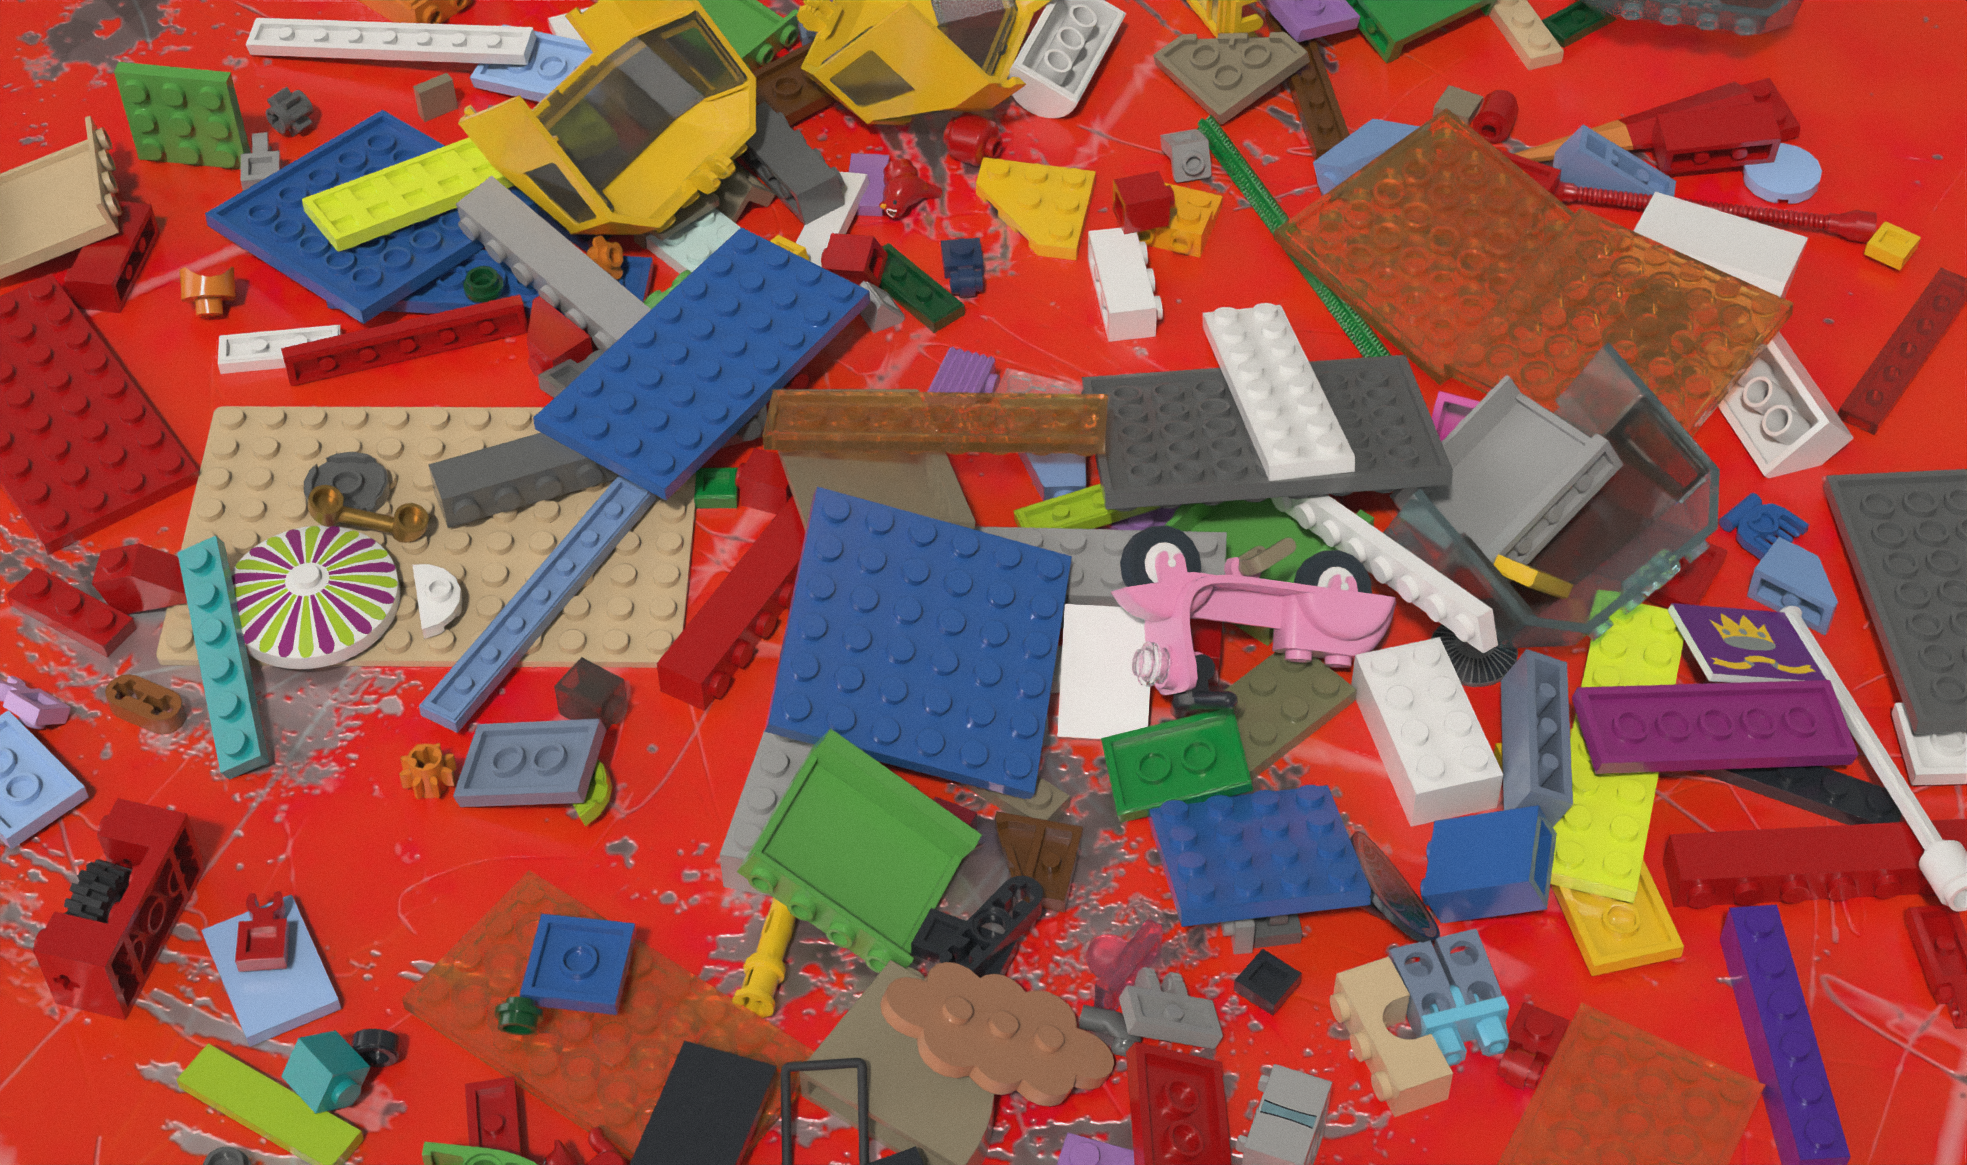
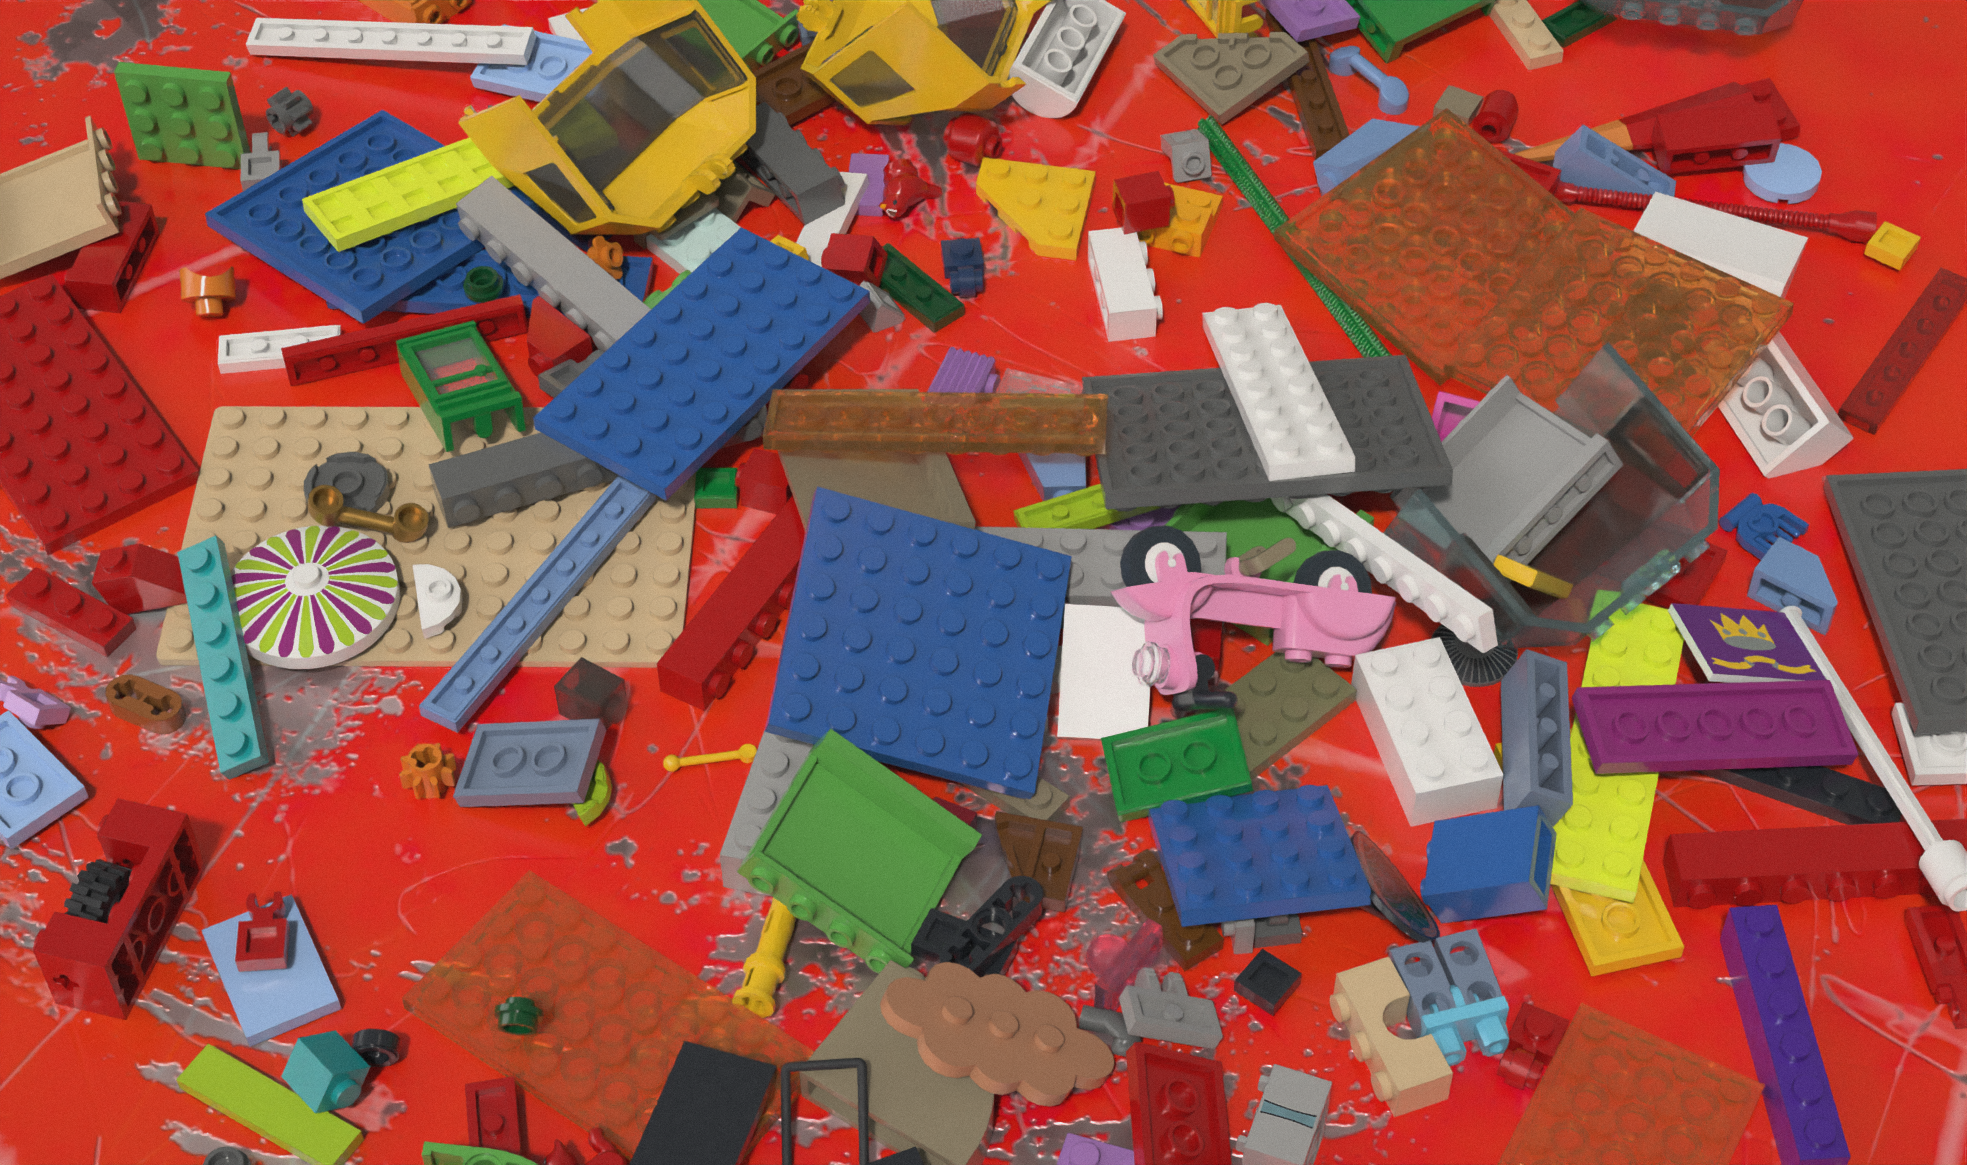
(435, 97): dark tan tile -> none
(457, 380): none -> green door
(579, 963): blue plate -> none
(745, 754): none -> yellow hinge
(1185, 944): none -> reddish brown plate
(1392, 91): none -> medium blue bar

